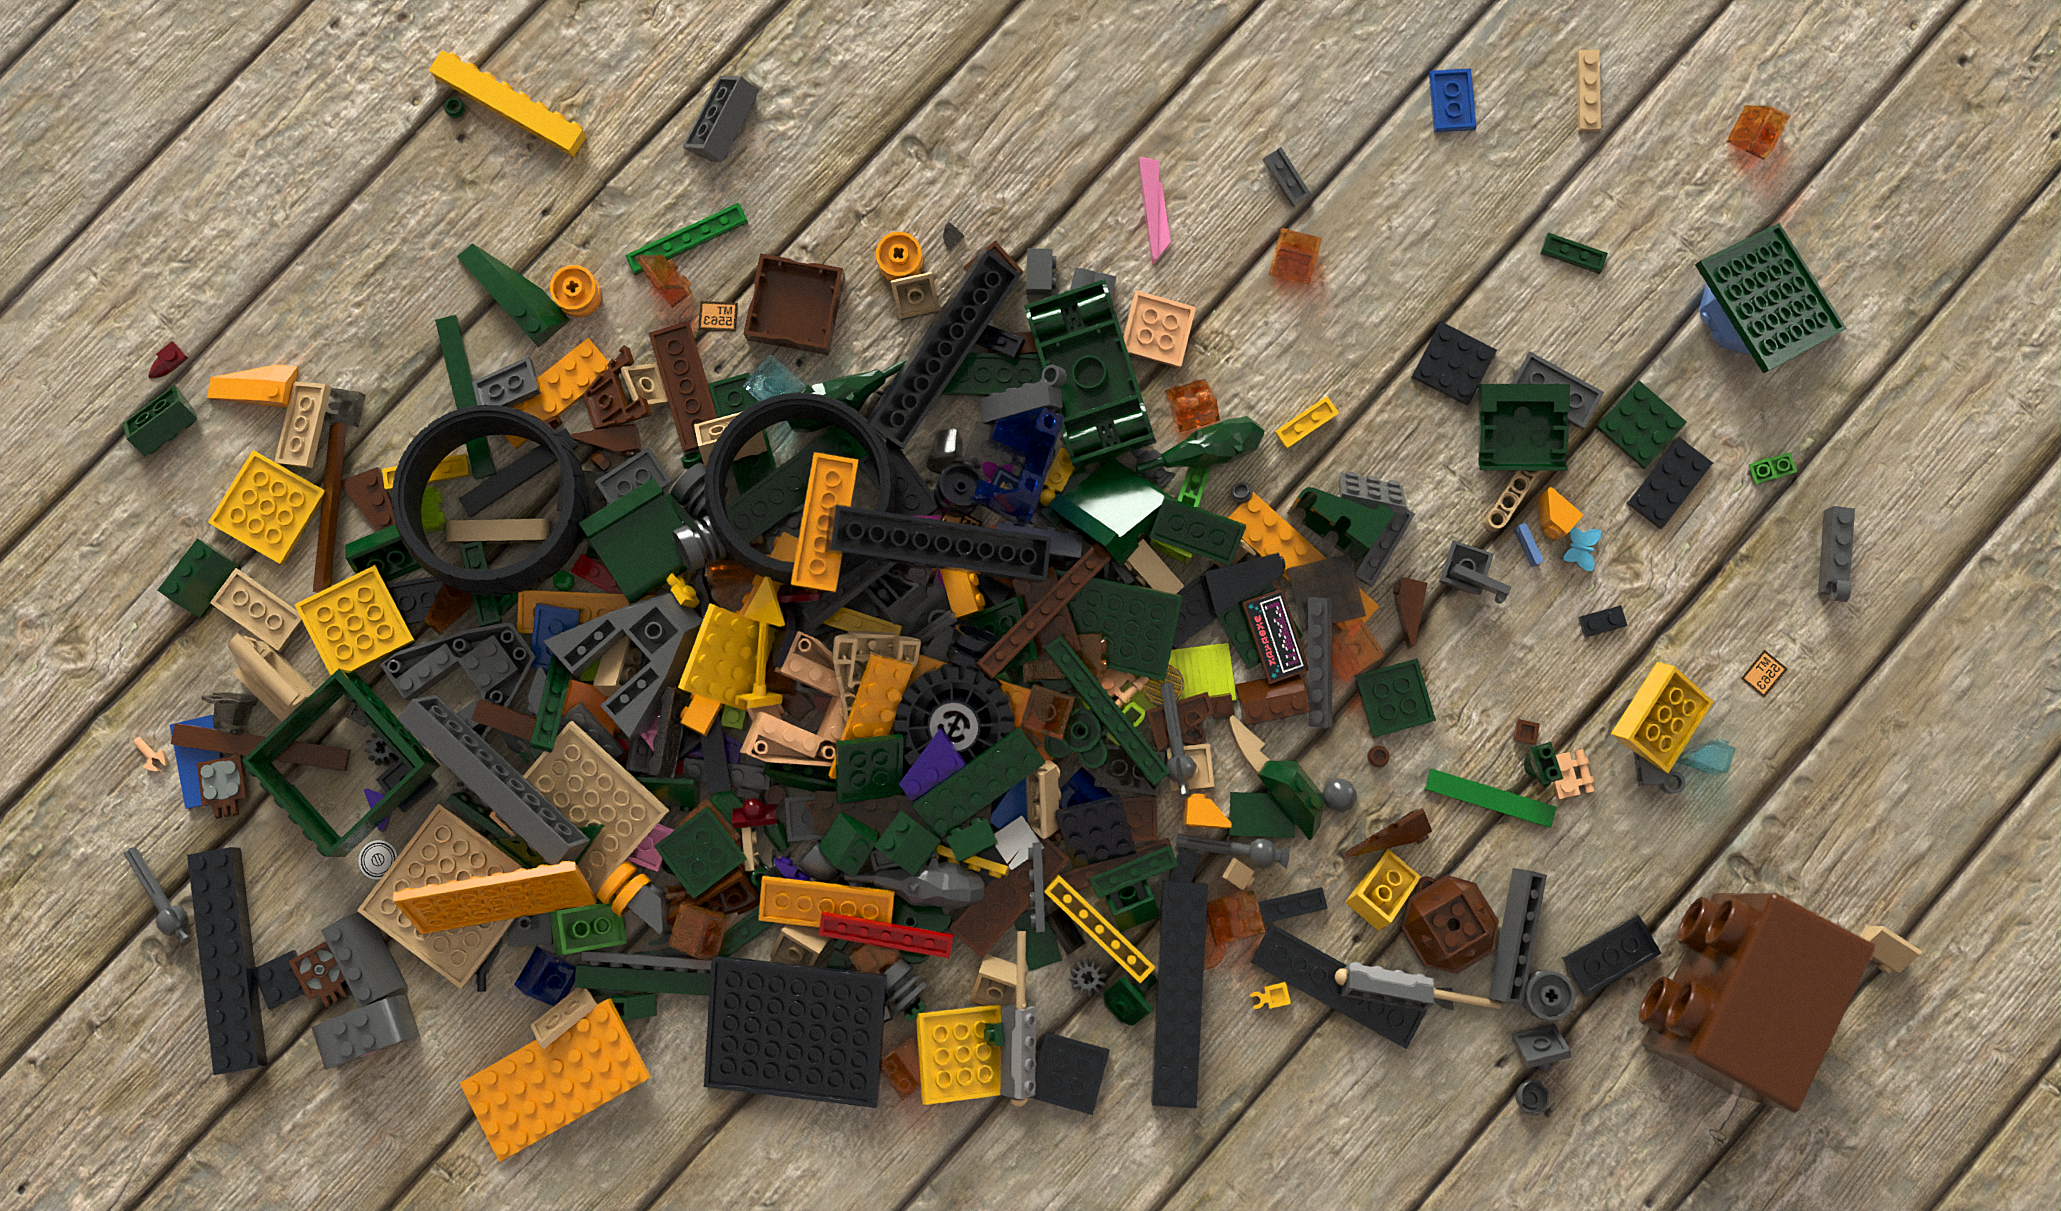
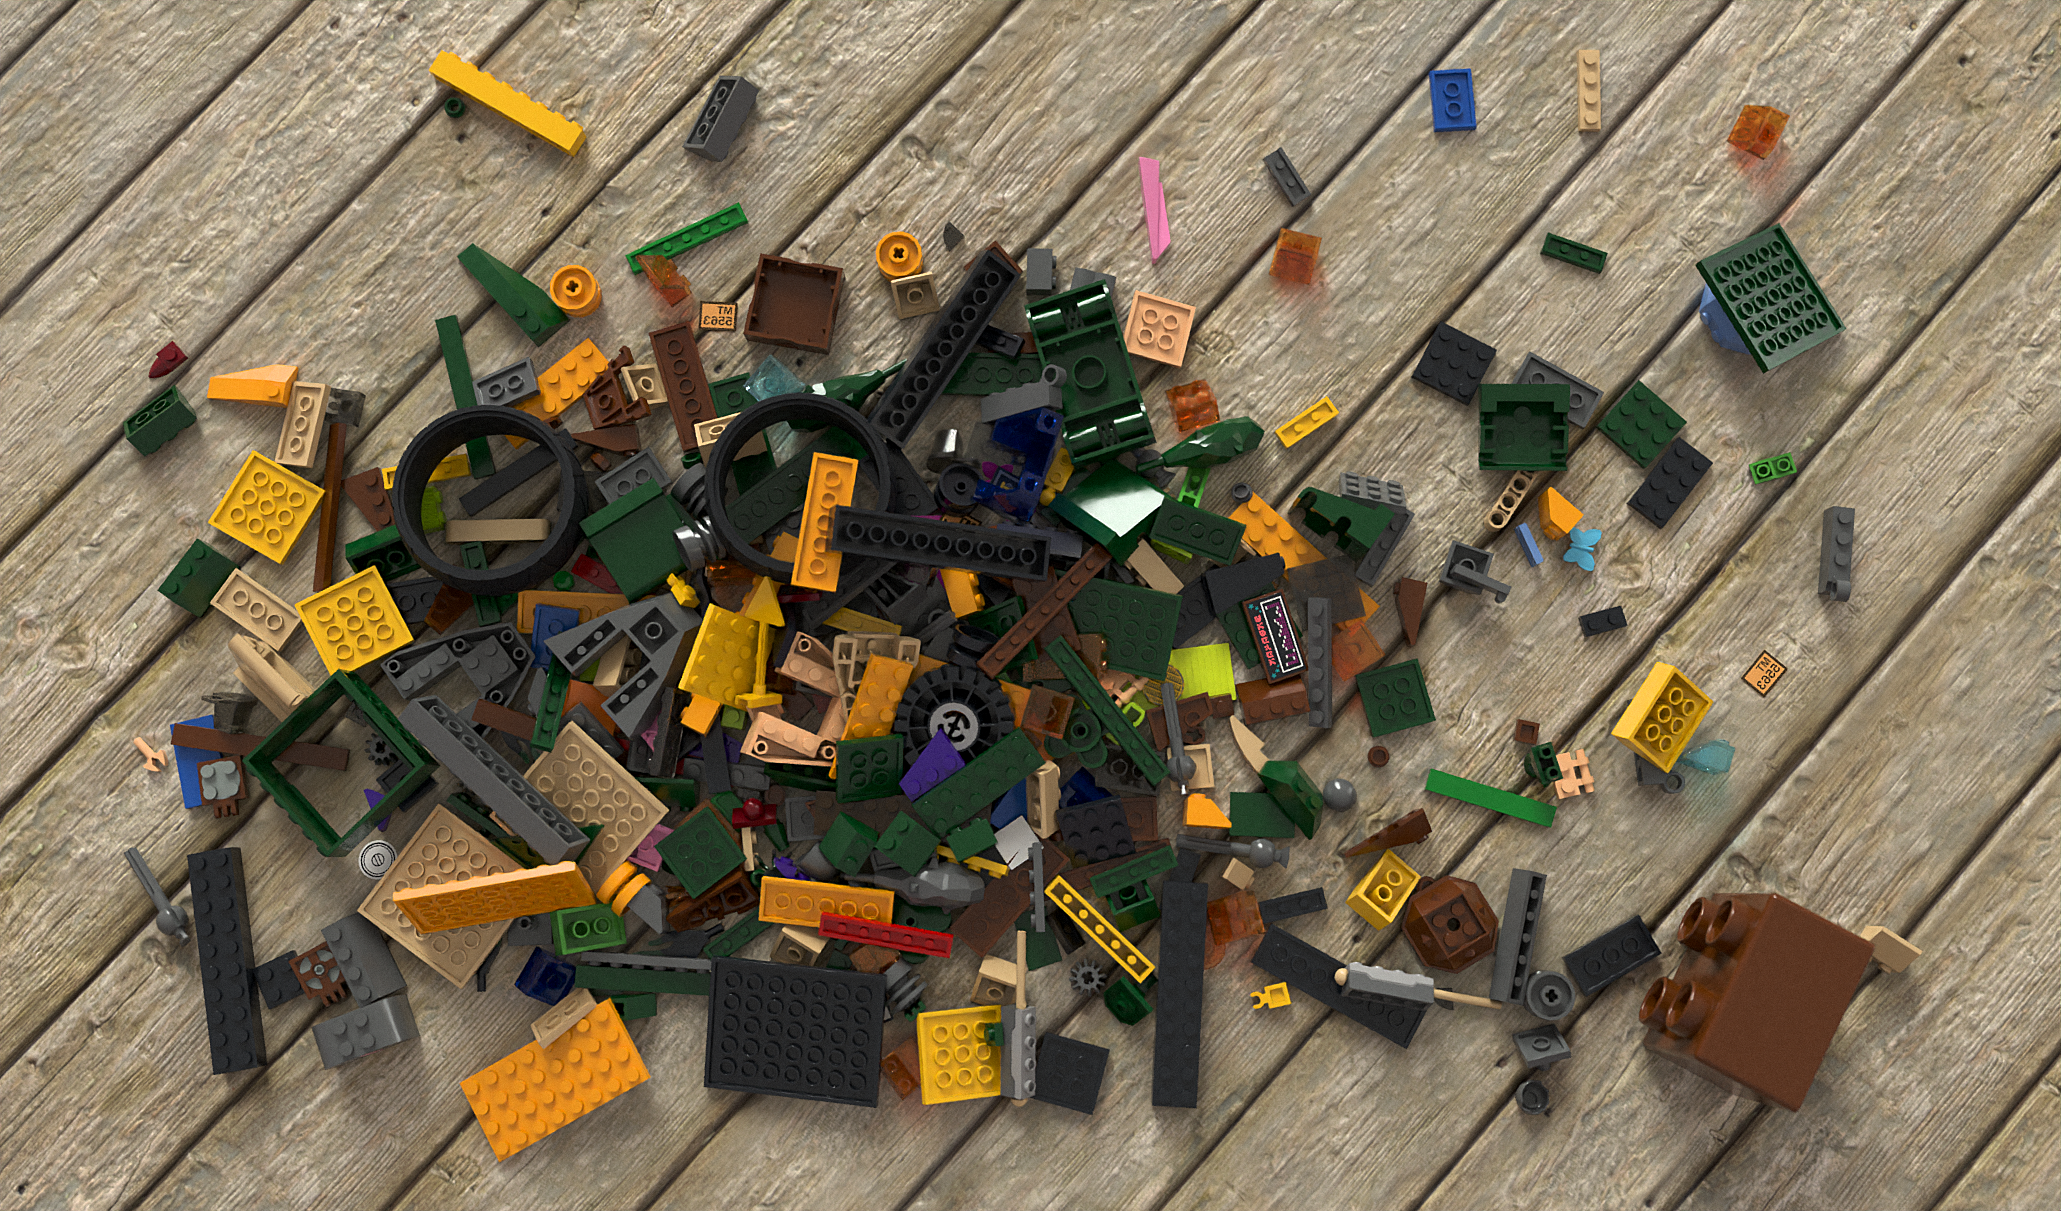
(698, 931): clear orange slope -> none

